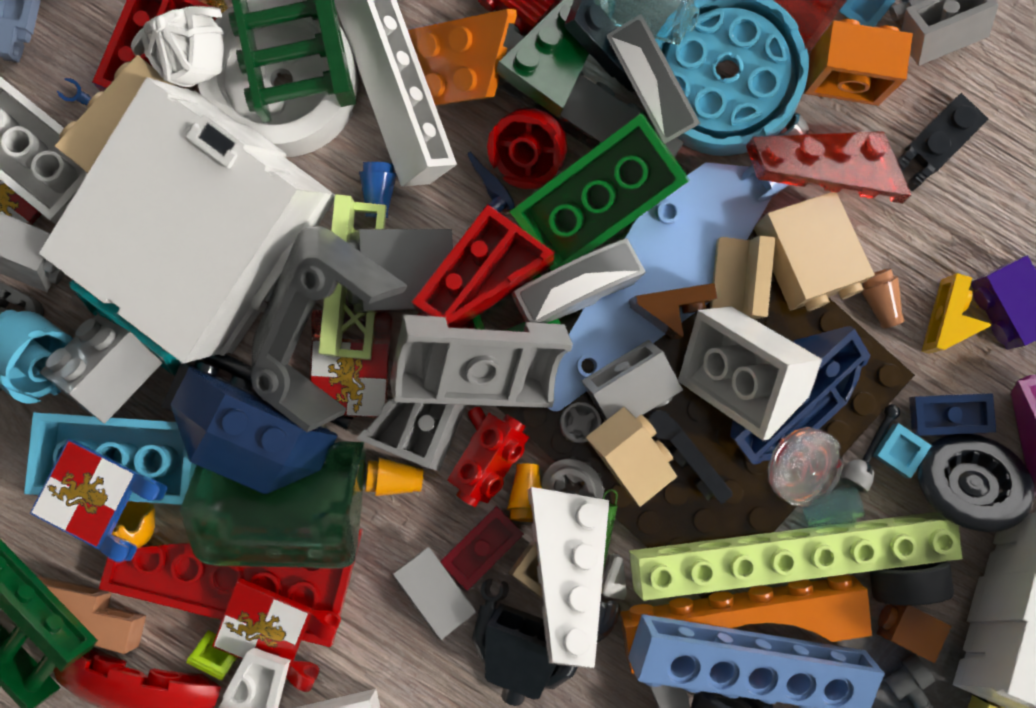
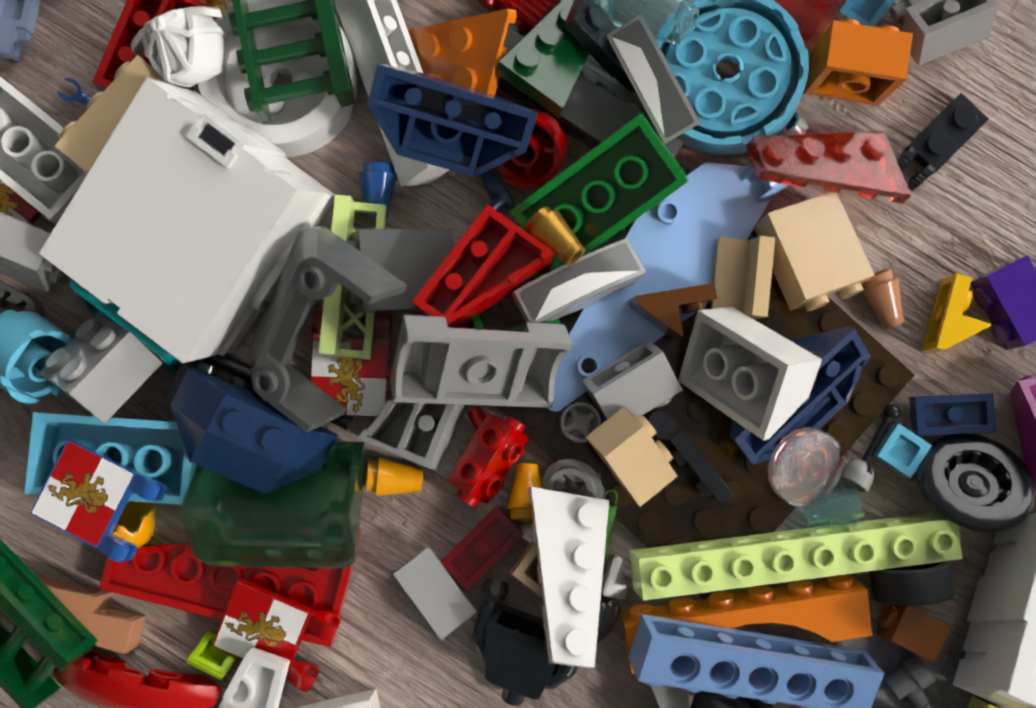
(448, 121): none -> dark blue wedge
(554, 233): none -> pearl gold cone

